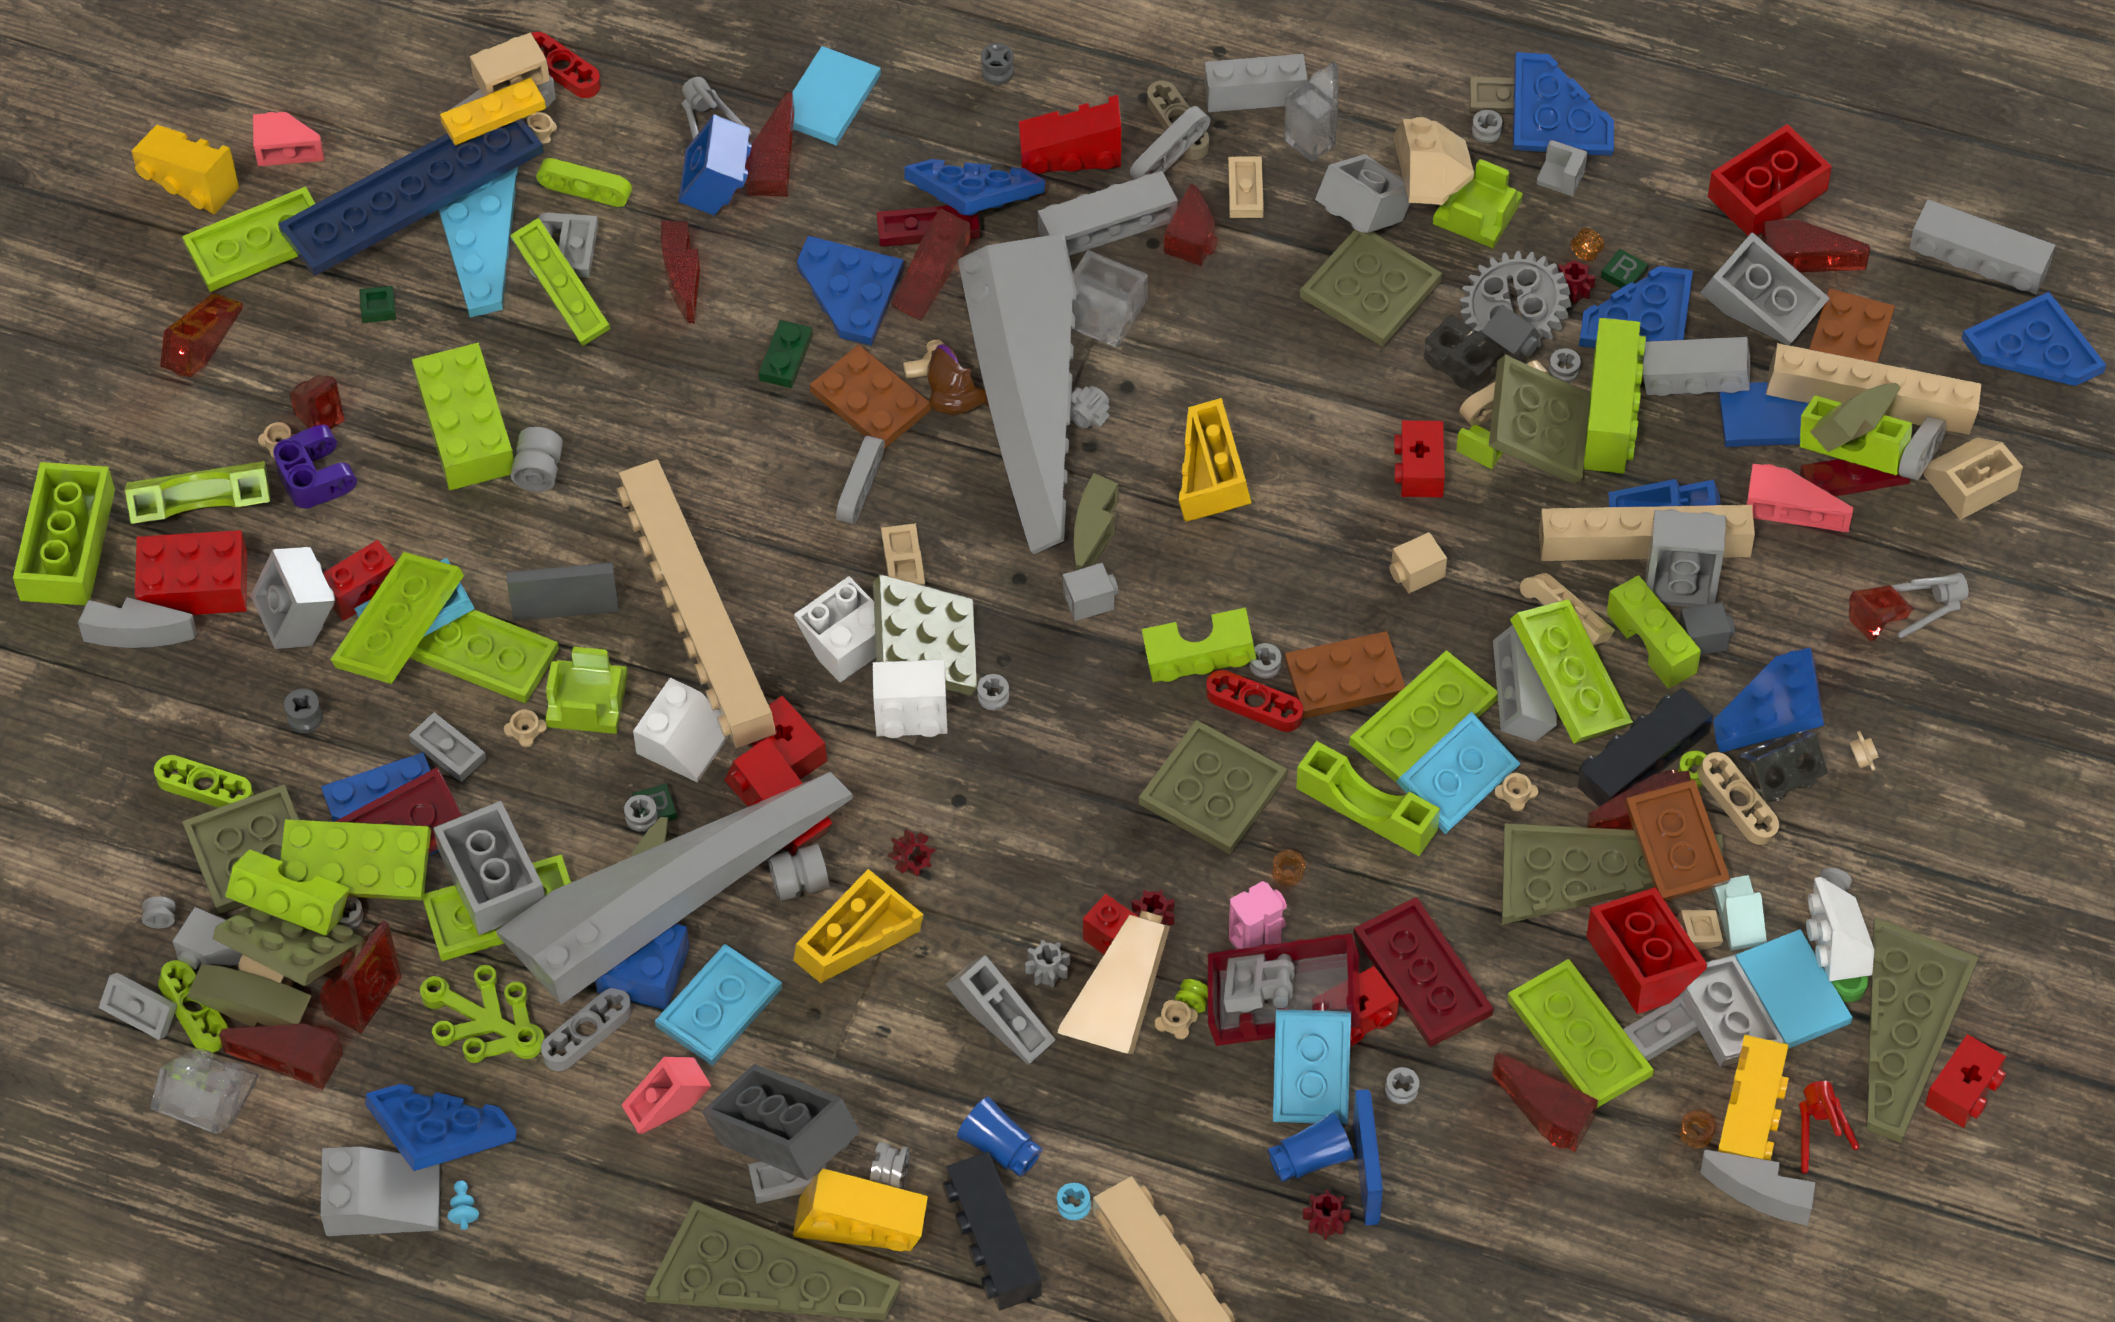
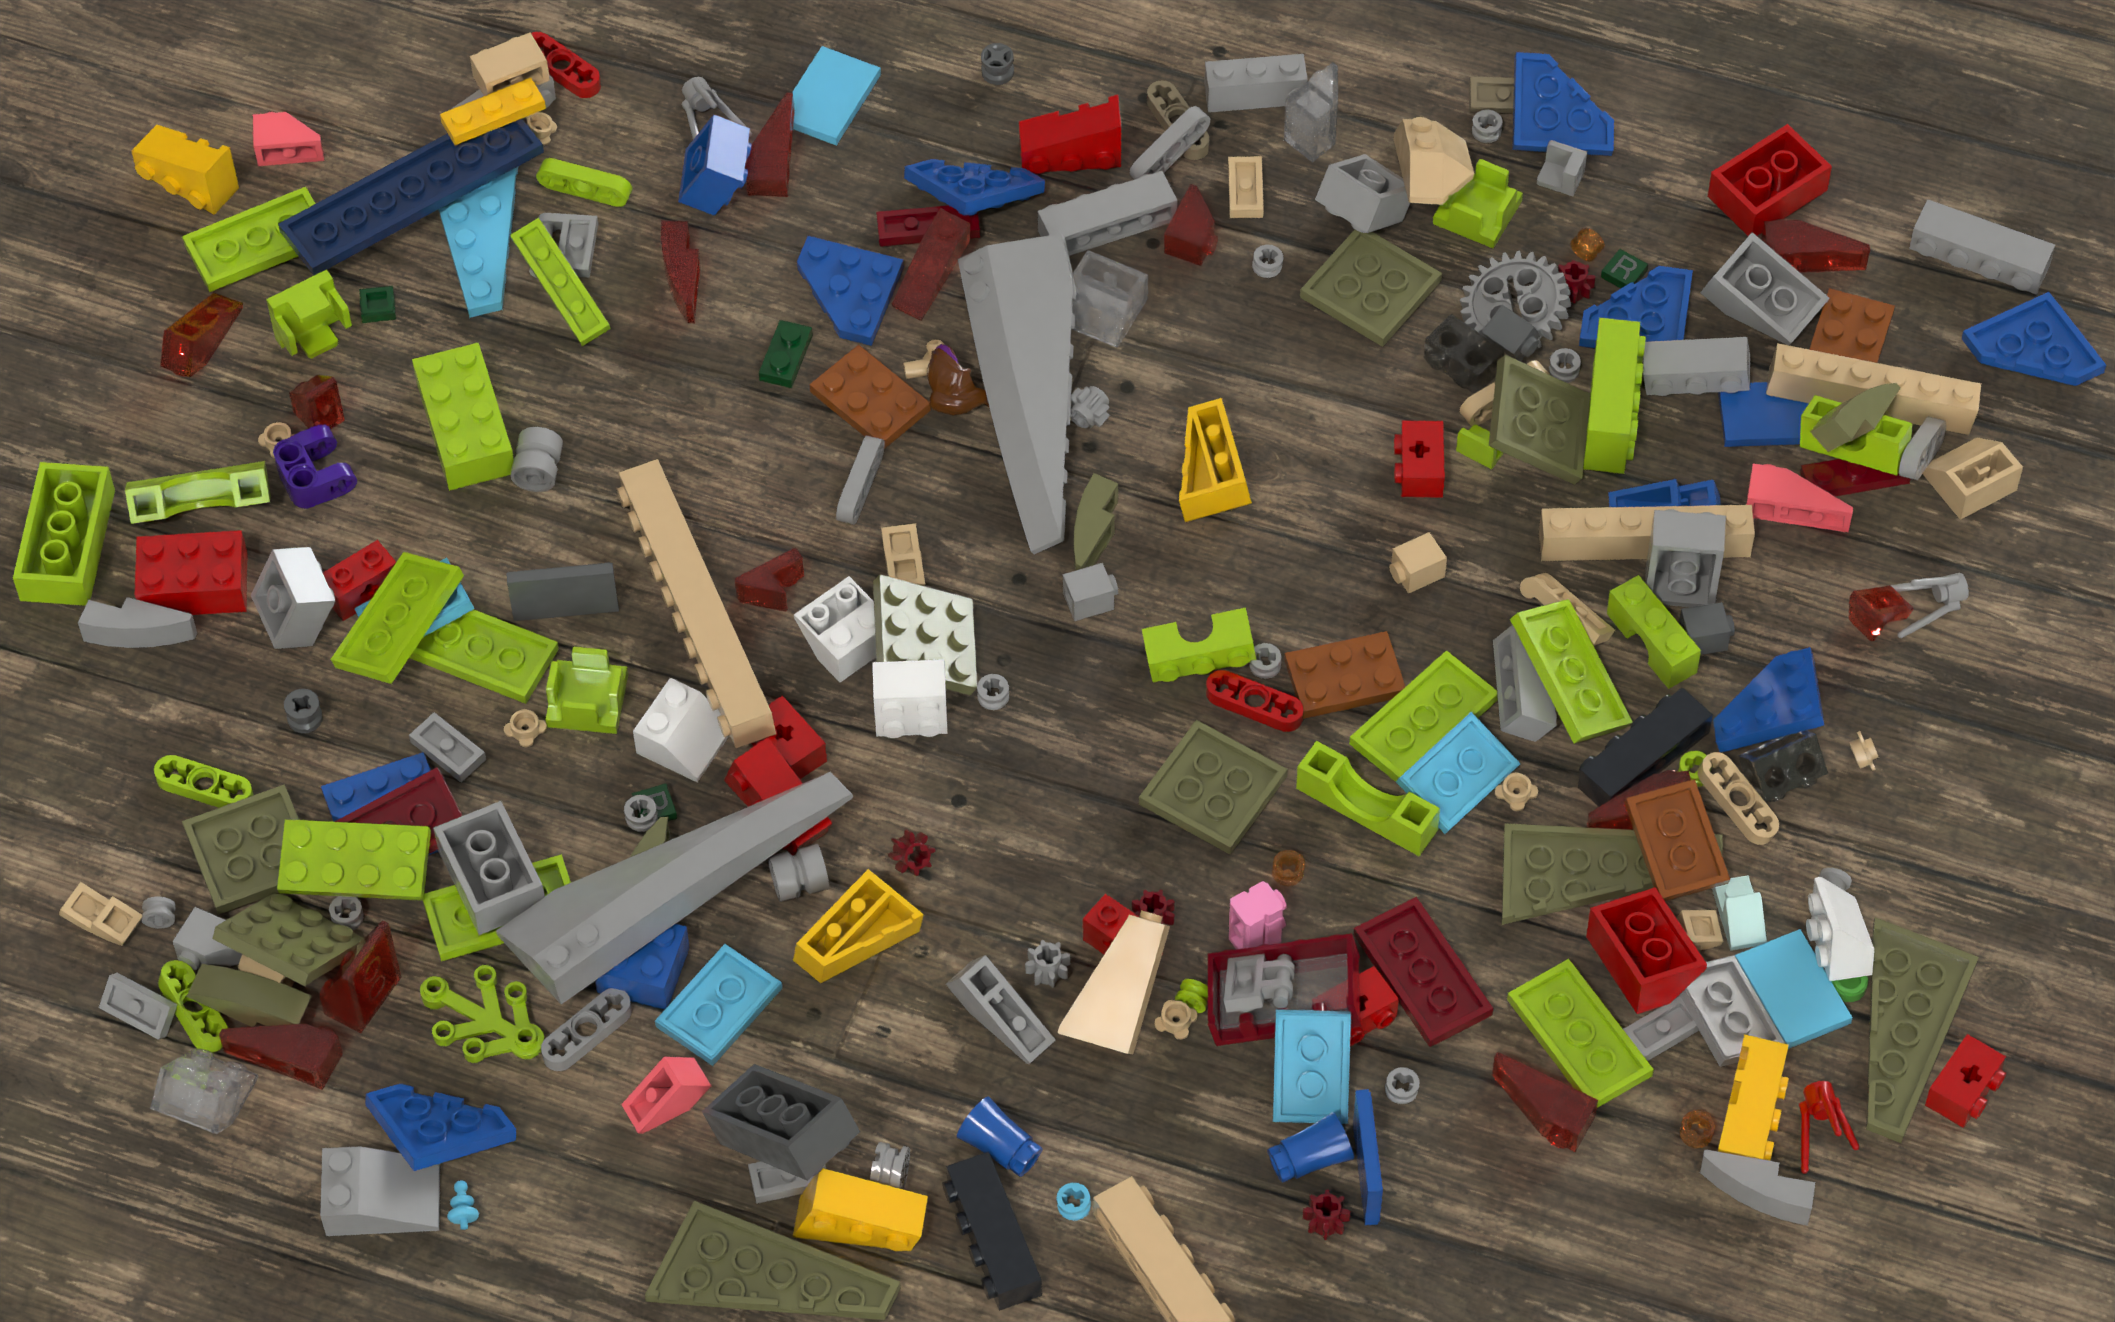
(99, 915): none -> tan slope
(305, 313): none -> lime panel
(309, 904): lime arch -> none
(765, 583): none -> clear red slope
(1264, 269): none -> light grey bush

